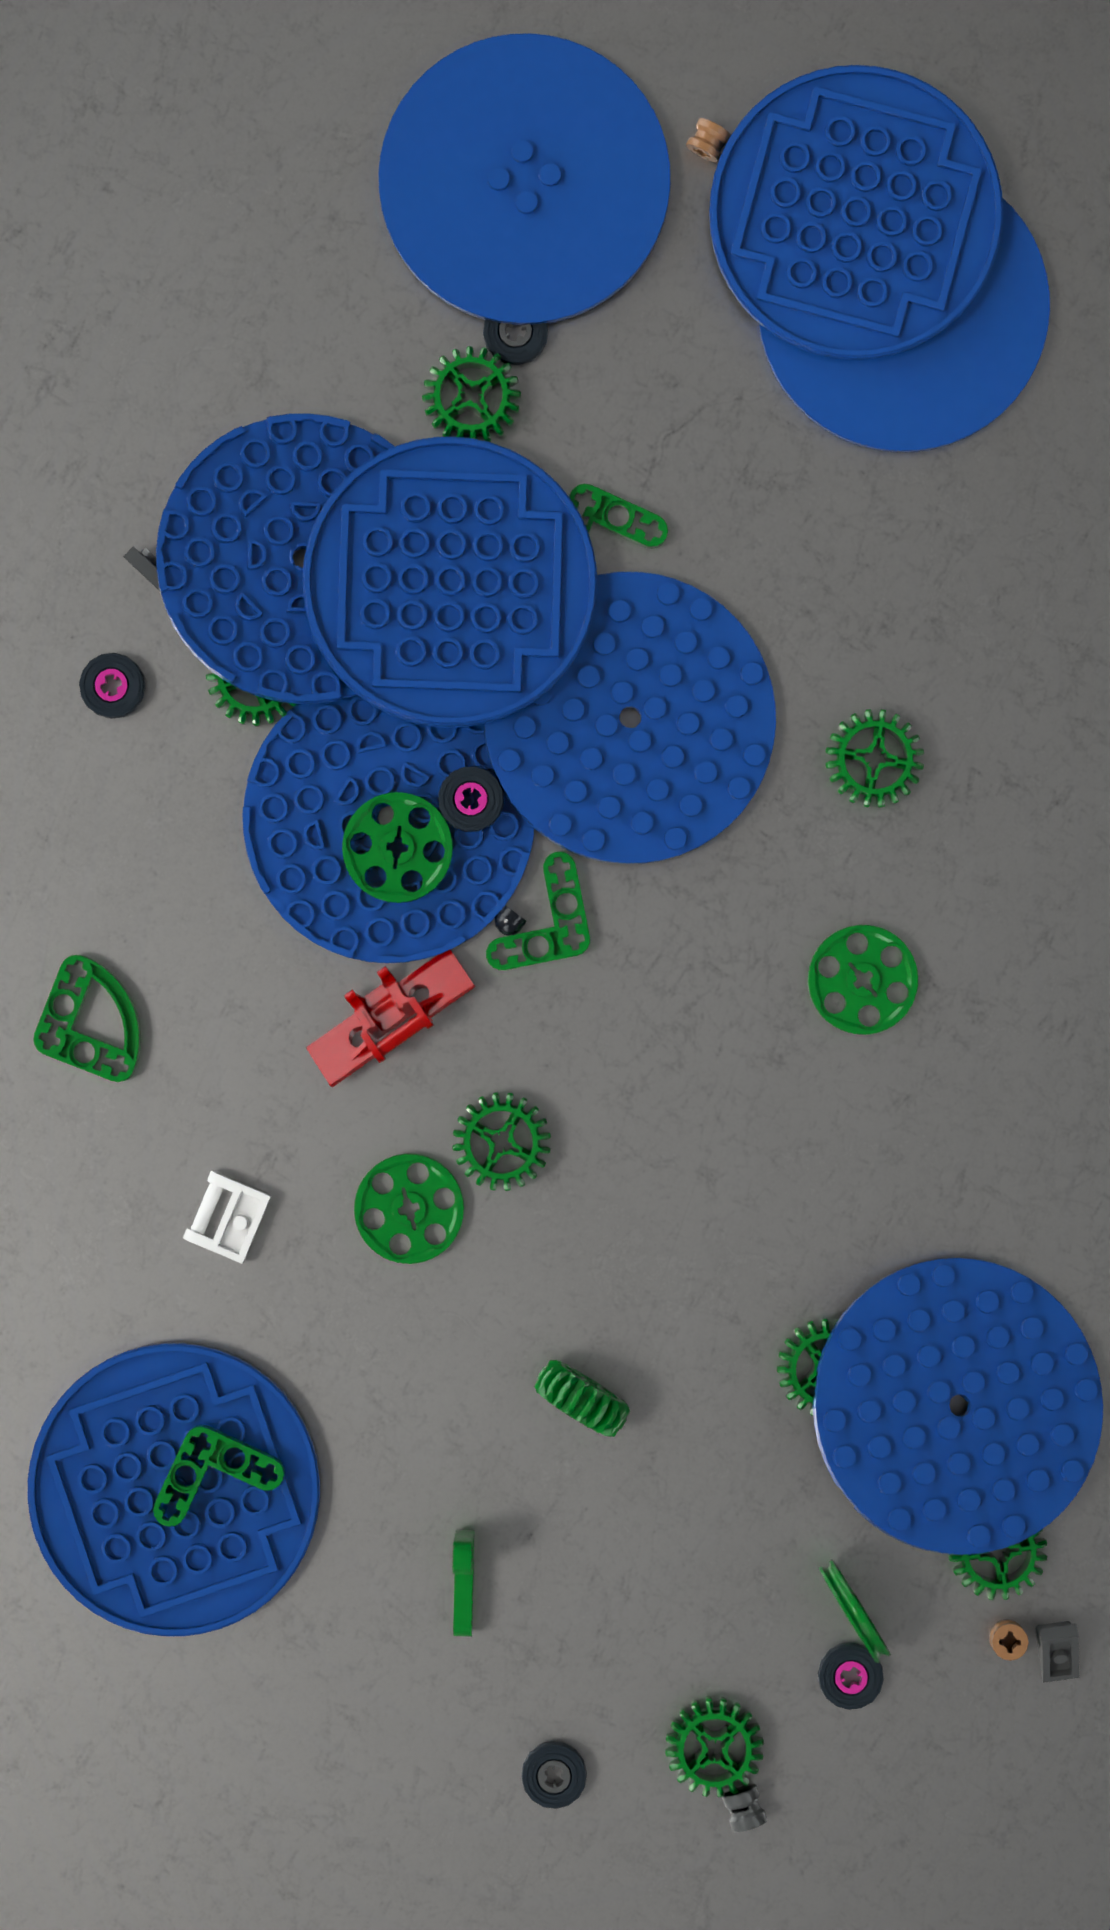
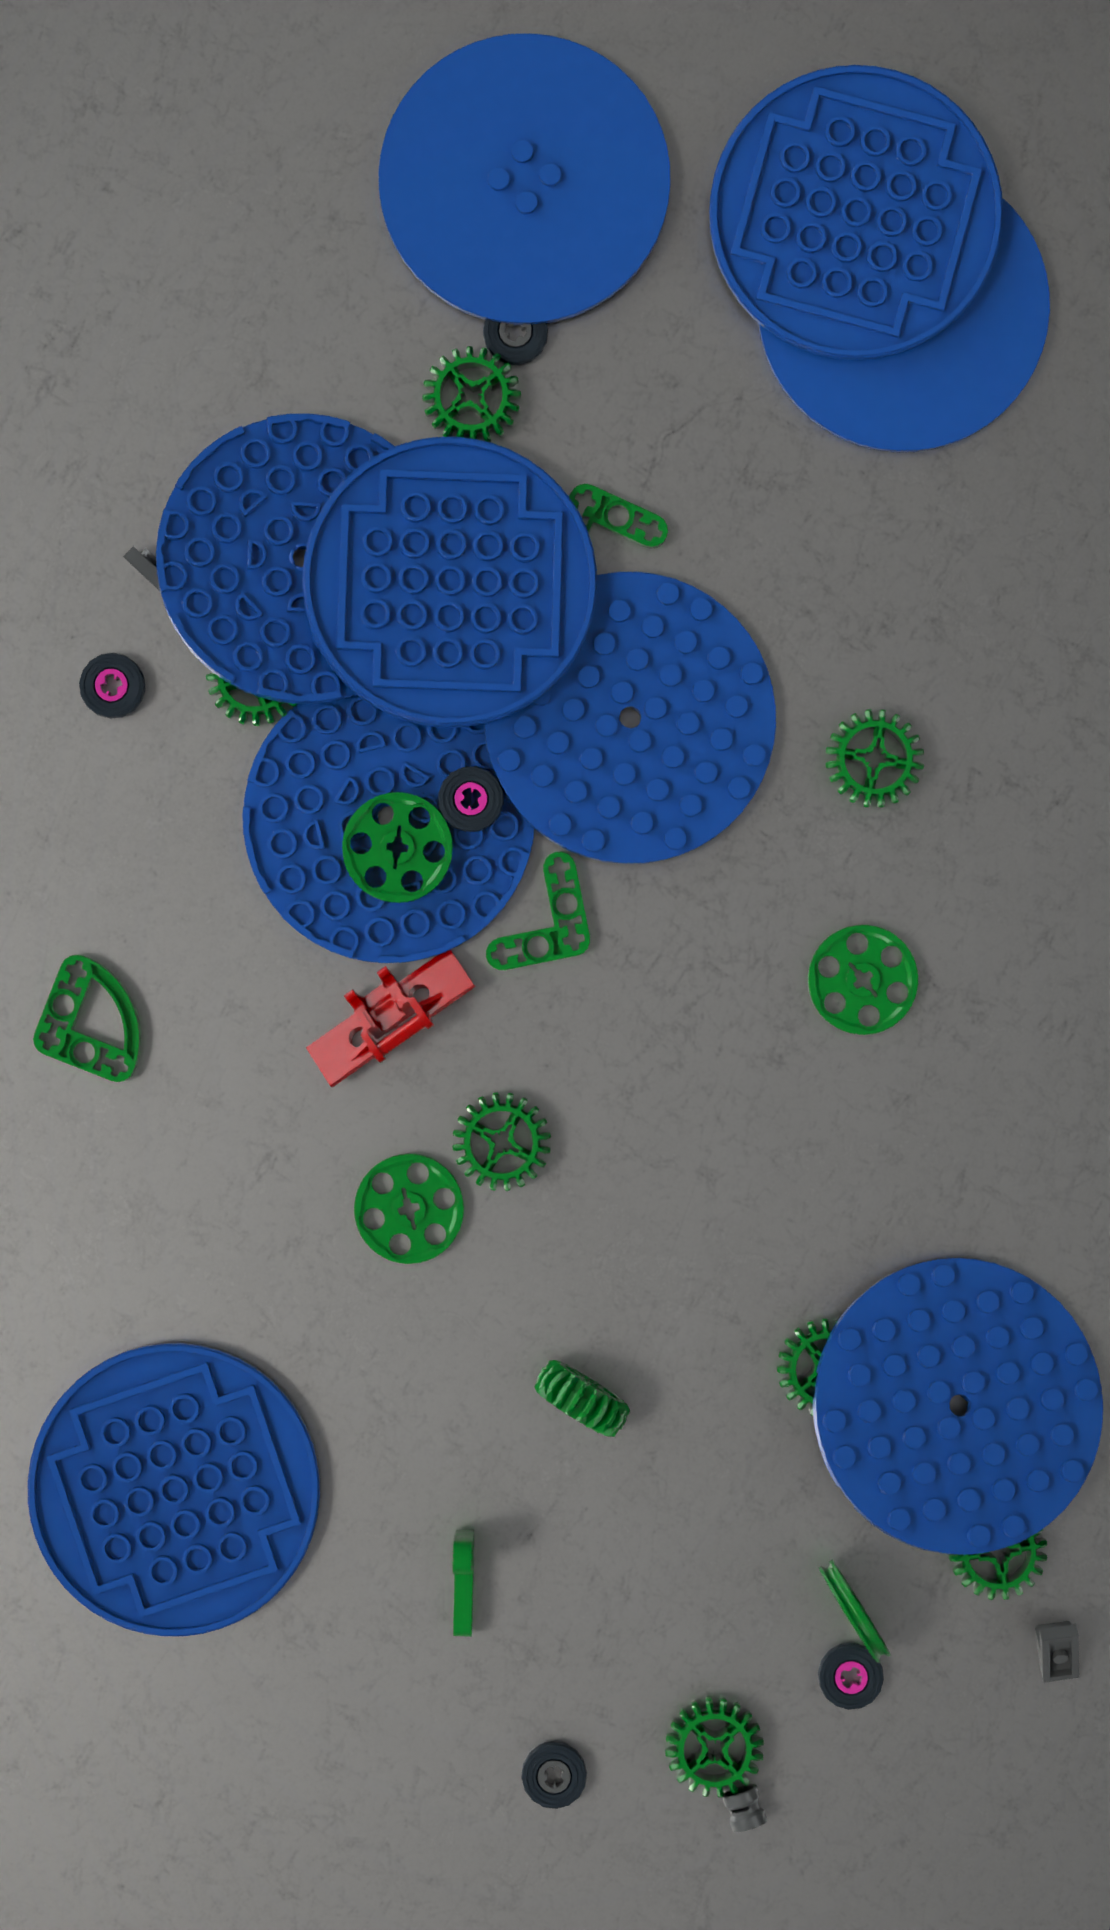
(215, 1458): green beam -> none
(238, 1222): white plate -> none
(509, 922): black hinge -> none
(708, 140): medium nougat wheel -> none
(1007, 1632): medium nougat wheel -> none

